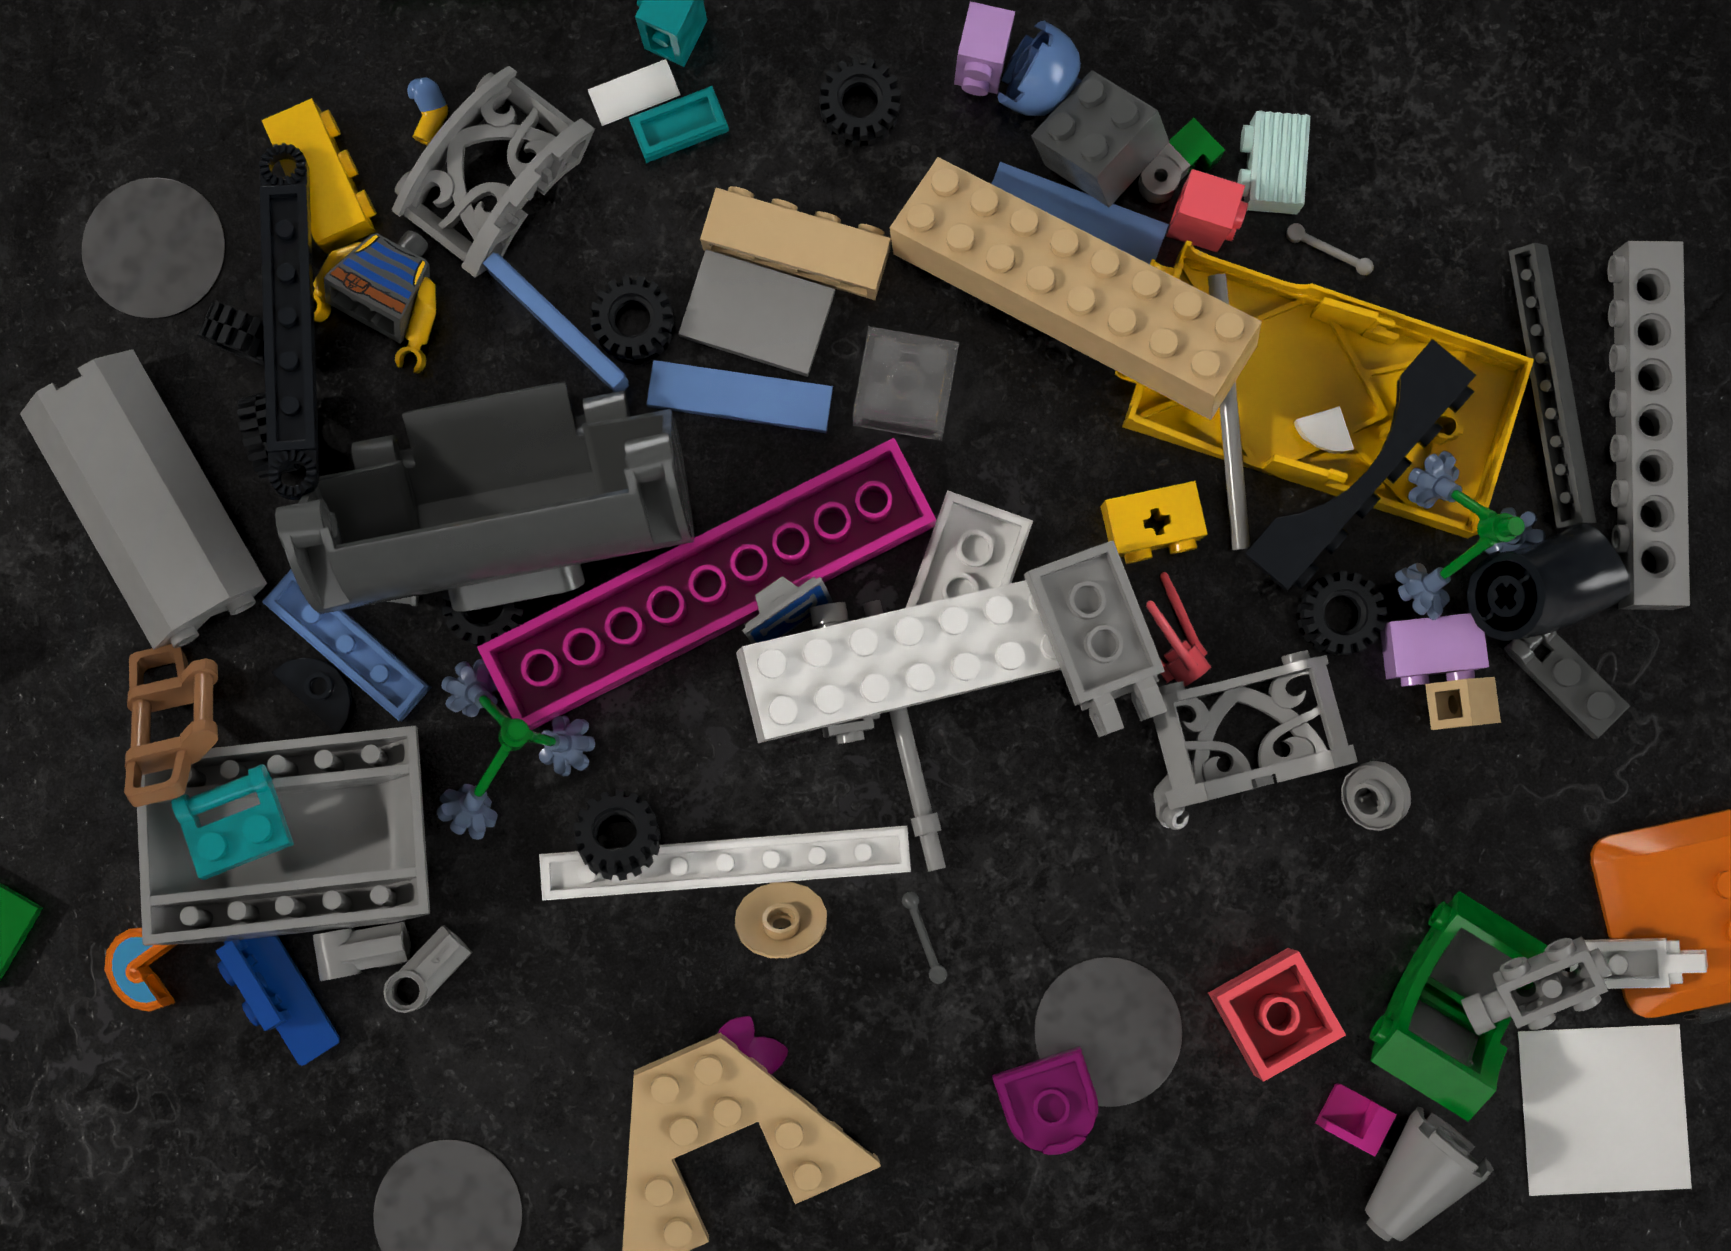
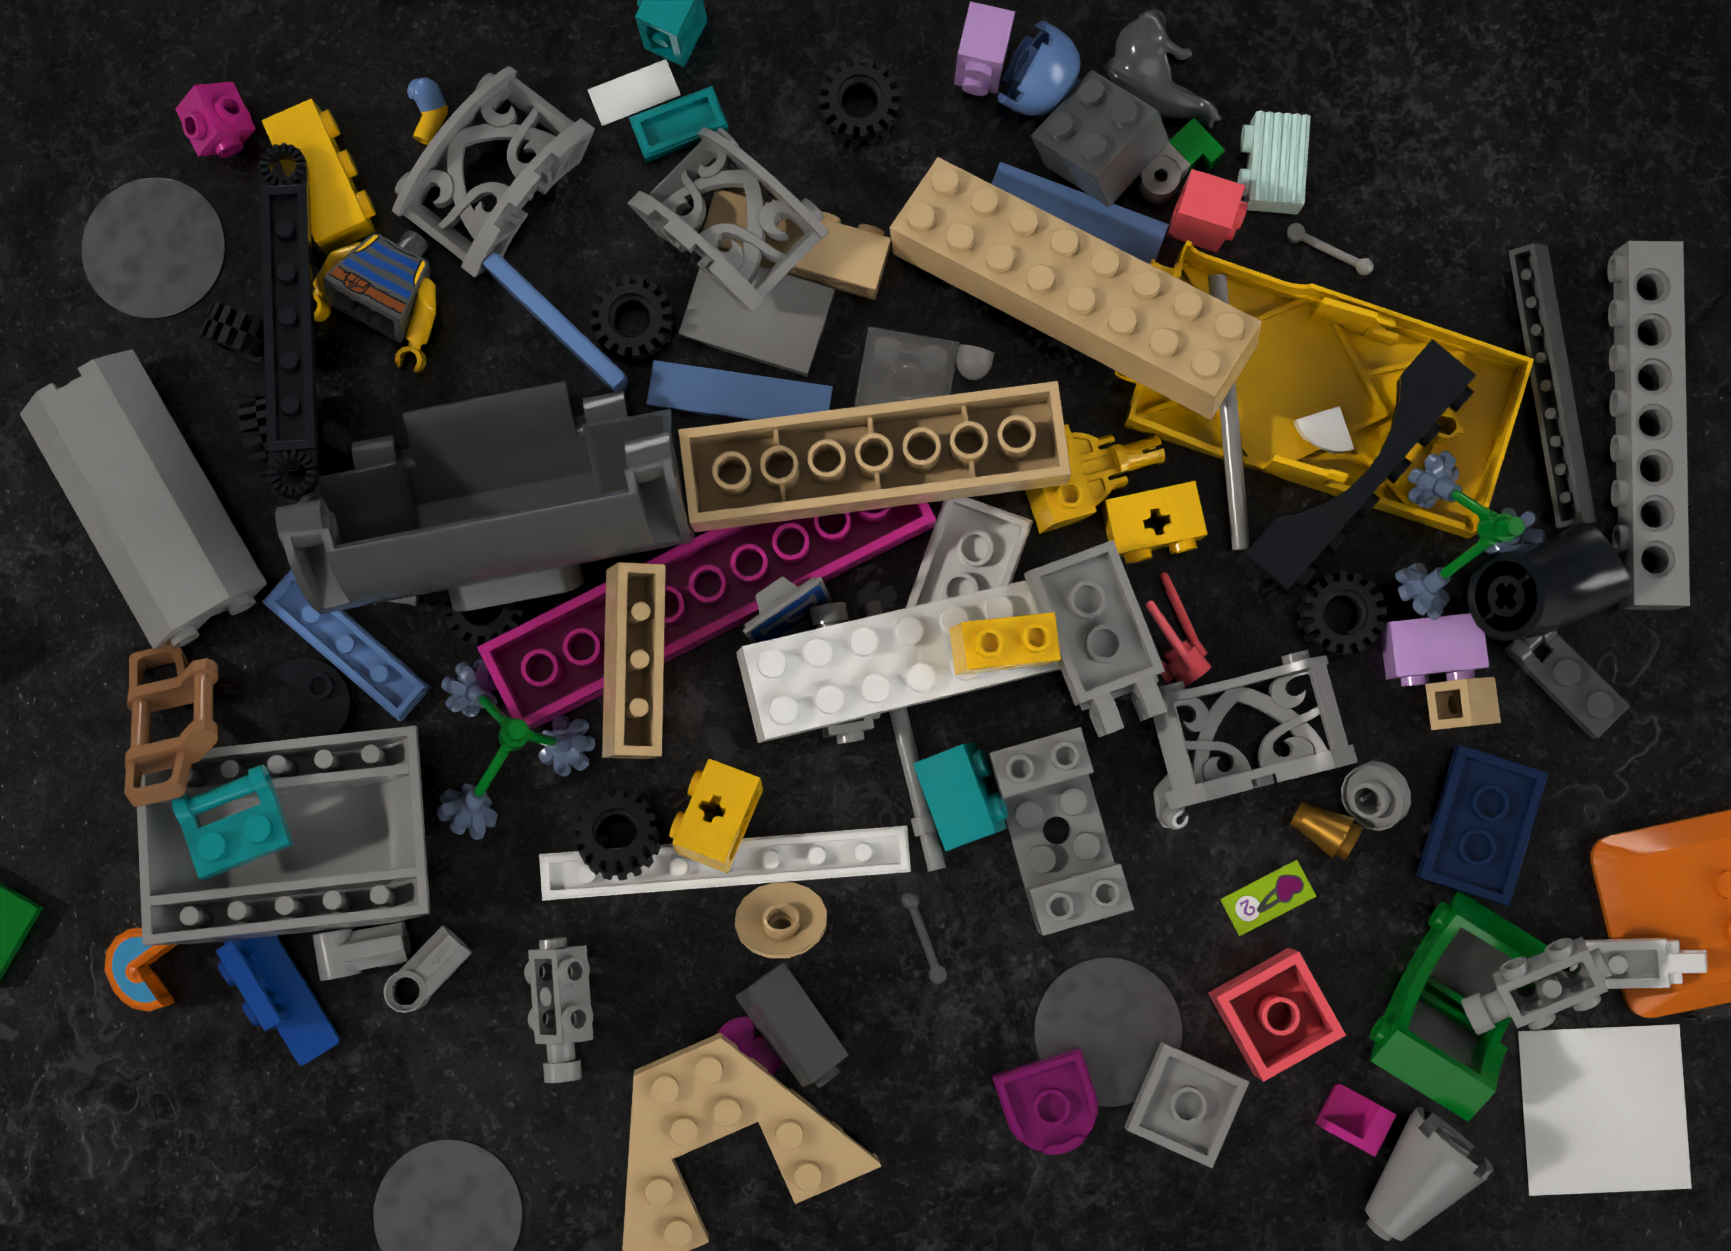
(215, 119): none -> dark pink brick
(565, 999): none -> light grey brick
(633, 661): none -> tan brick
(707, 170): none -> light grey fence
(716, 842): none -> yellow brick
(793, 1027): none -> dark grey brick
(874, 456): none -> tan brick
(961, 795): none -> teal brick
(974, 361): none -> light grey hinge
(1004, 643): none -> yellow brick
(1070, 879): none -> light grey plate
(1089, 477): none -> yellow brick
(1144, 70): none -> dark grey piece
(1186, 1104): none -> light grey plate
(1268, 897): none -> lime sticker
(1327, 829): none -> pearl gold cone
(1482, 825): none -> dark blue plate

